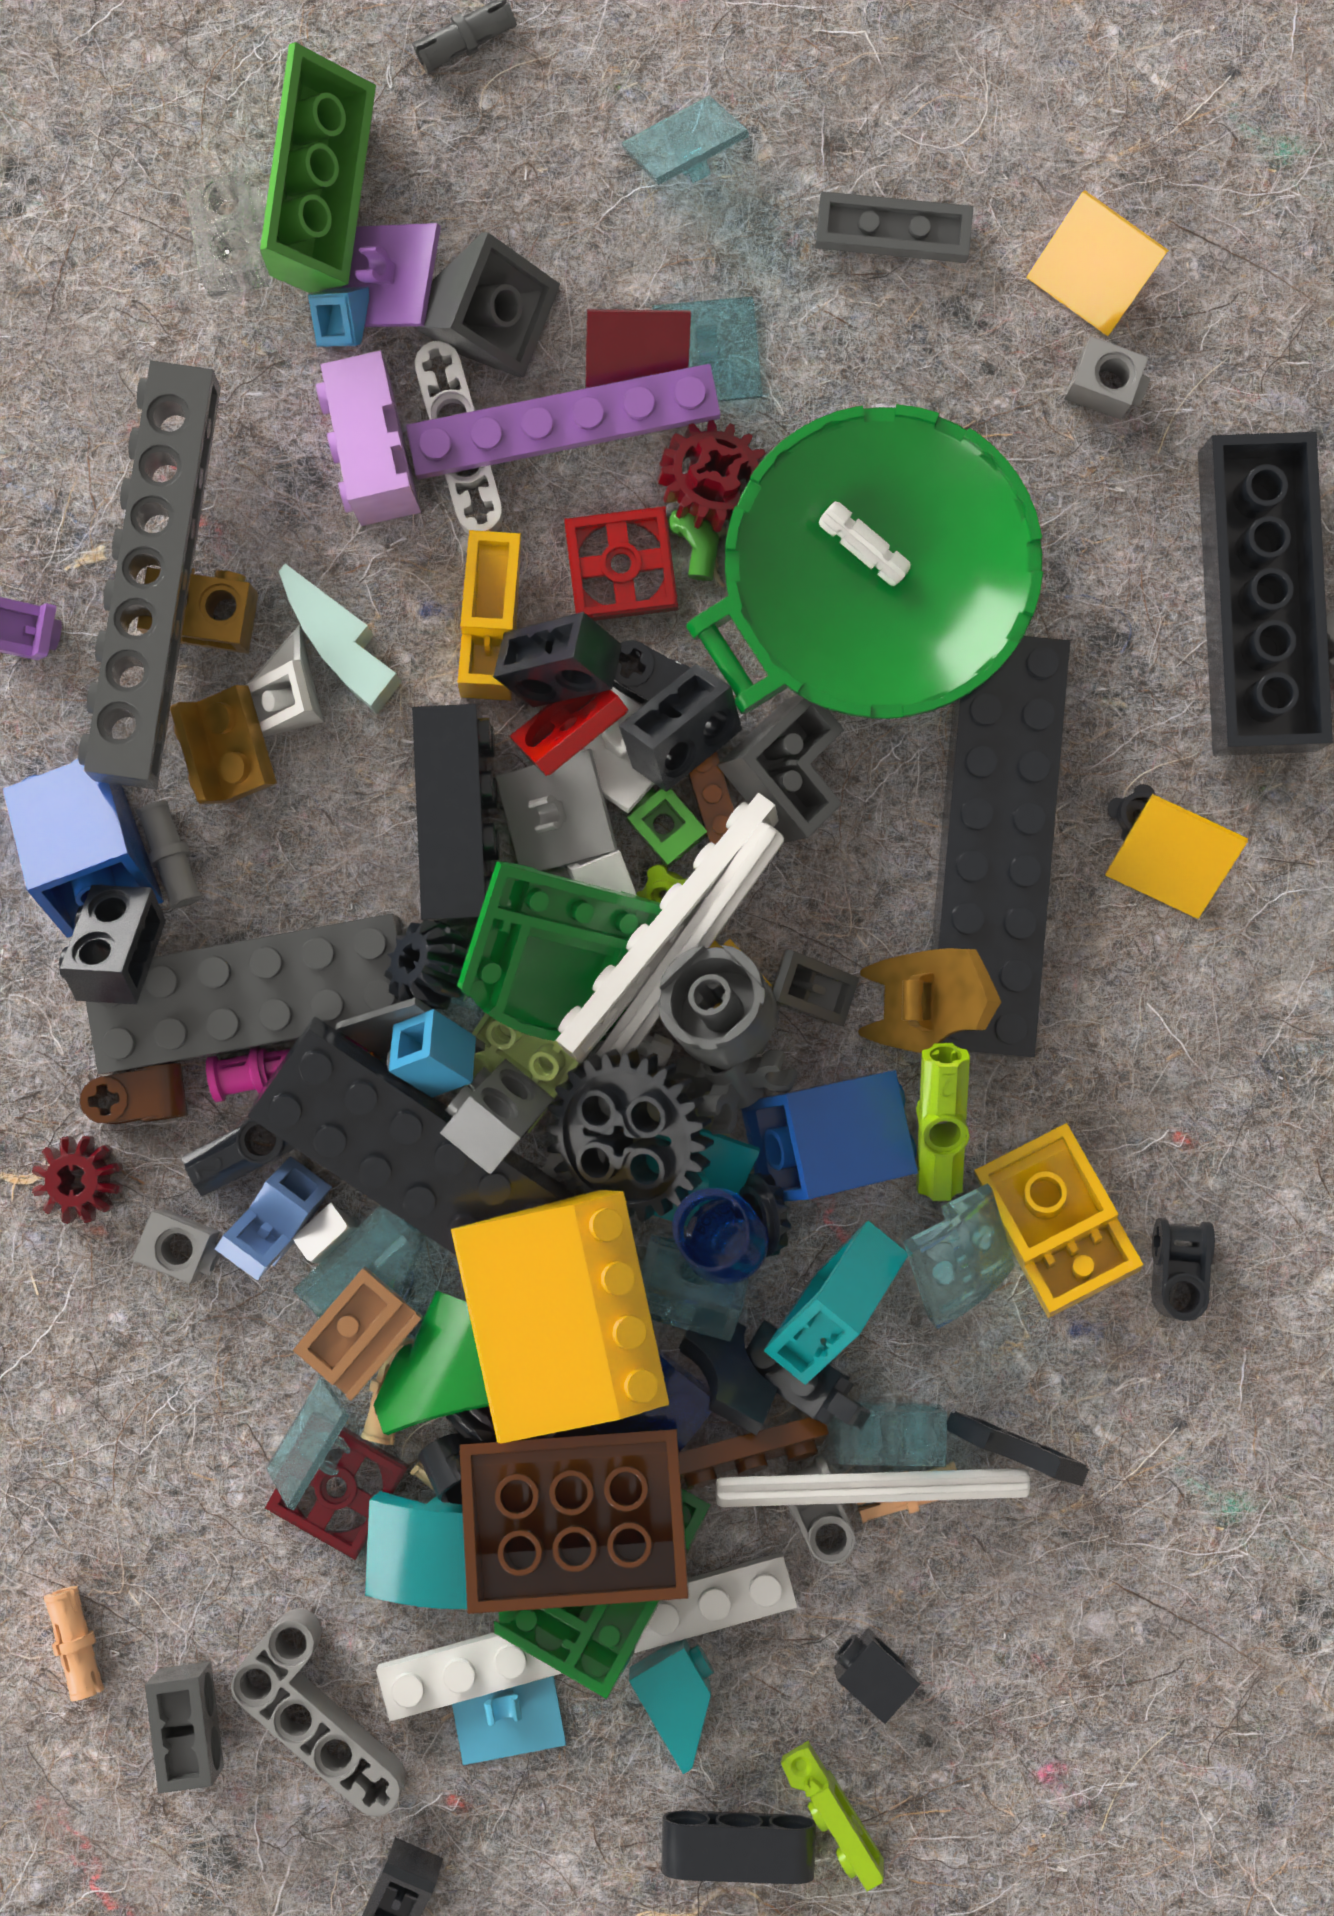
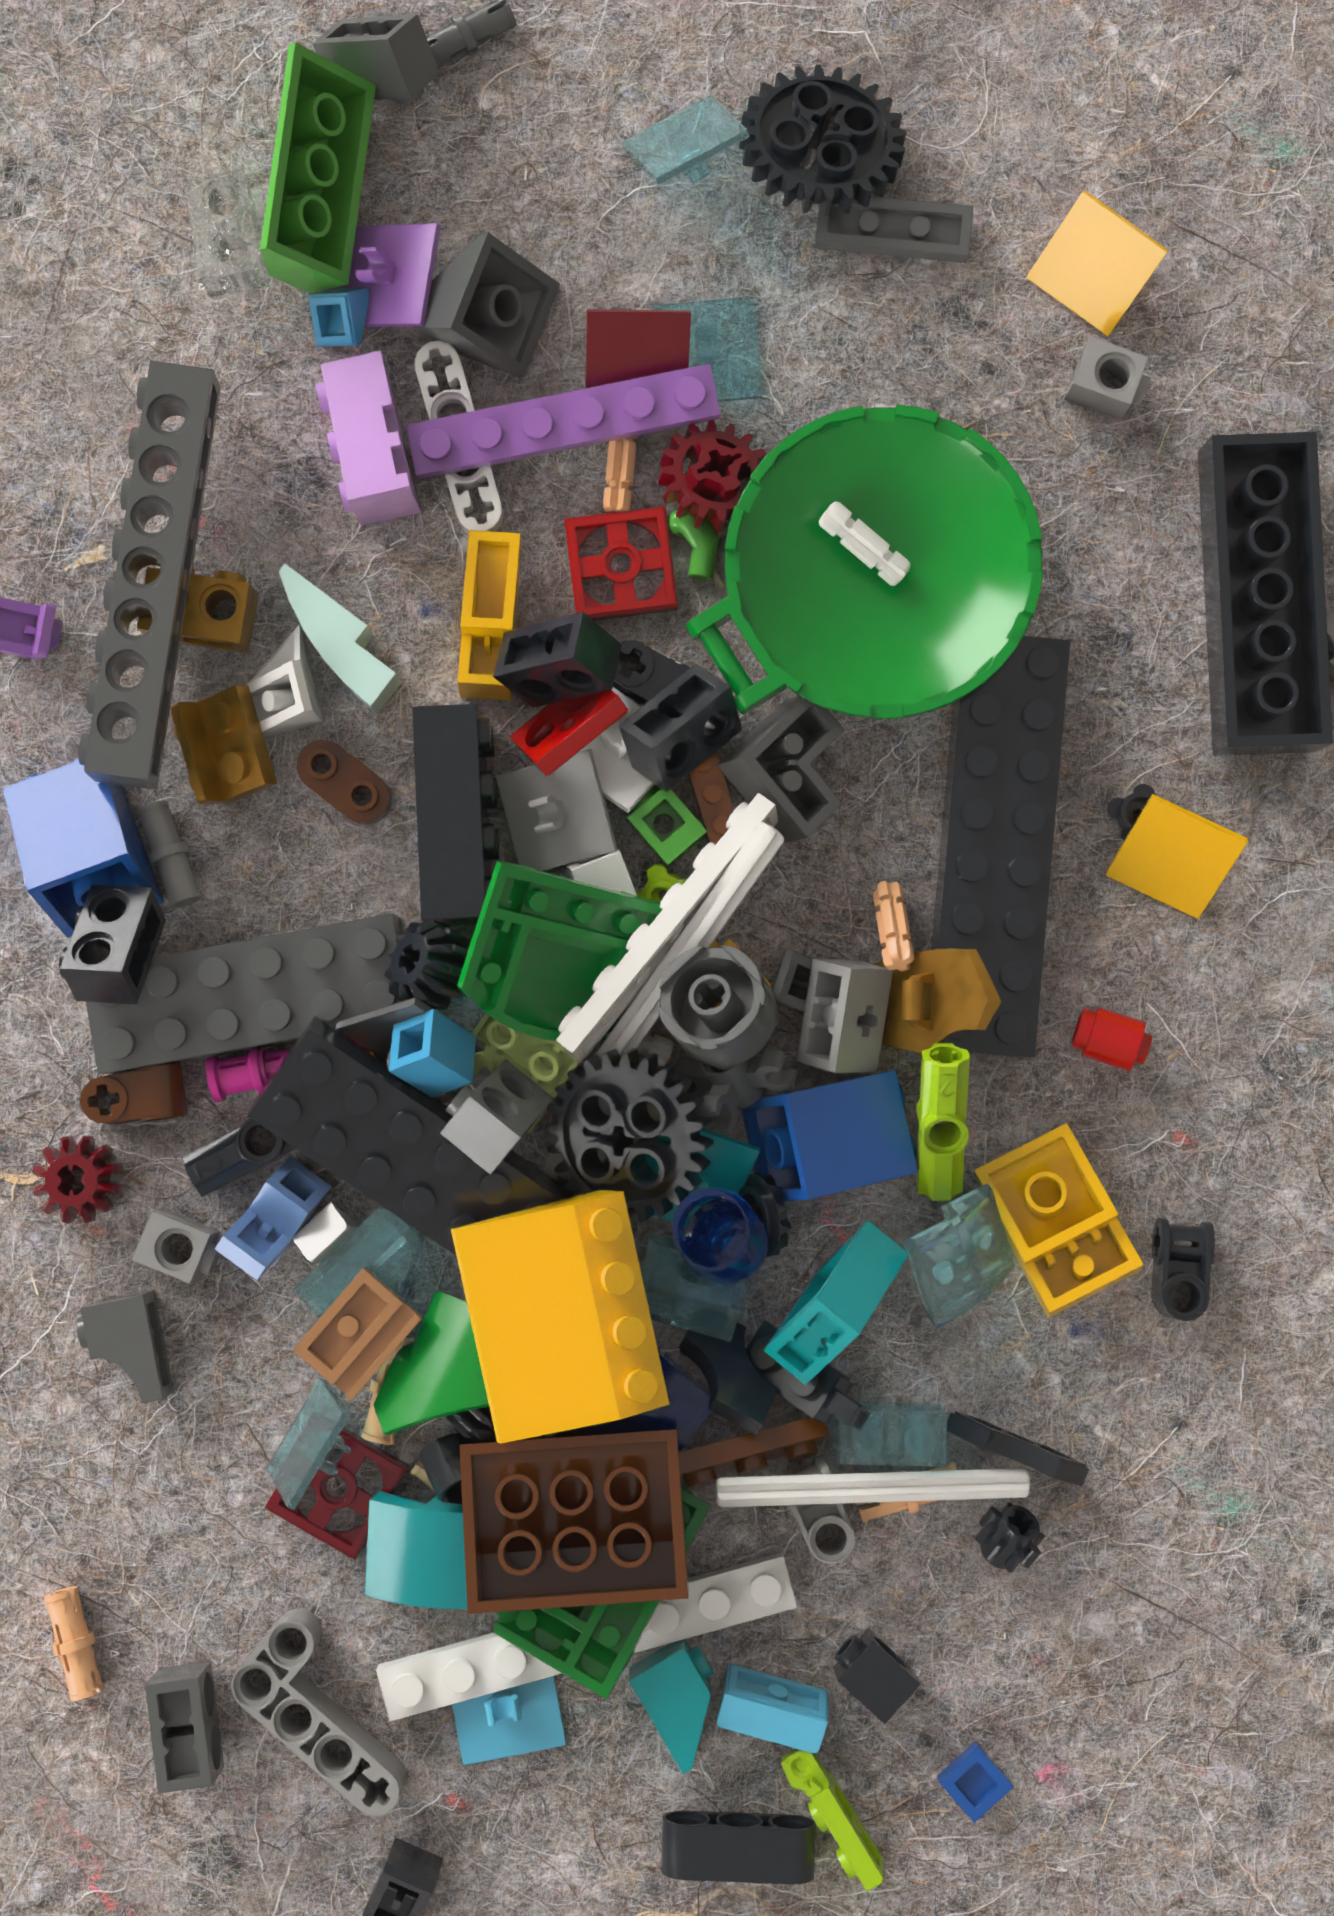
(131, 1336): none -> dark grey arch
(343, 781): none -> reddish brown plate
(383, 51): none -> dark grey arch
(619, 475): none -> light nougat axle
(773, 1708): none -> medium azure slope
(844, 1015): none -> light grey brick
(850, 159): none -> black gear
(893, 926): none -> light nougat axle
(975, 1781): none -> blue plate
(1009, 1537): none -> black gear
(1111, 1038): none -> red brick

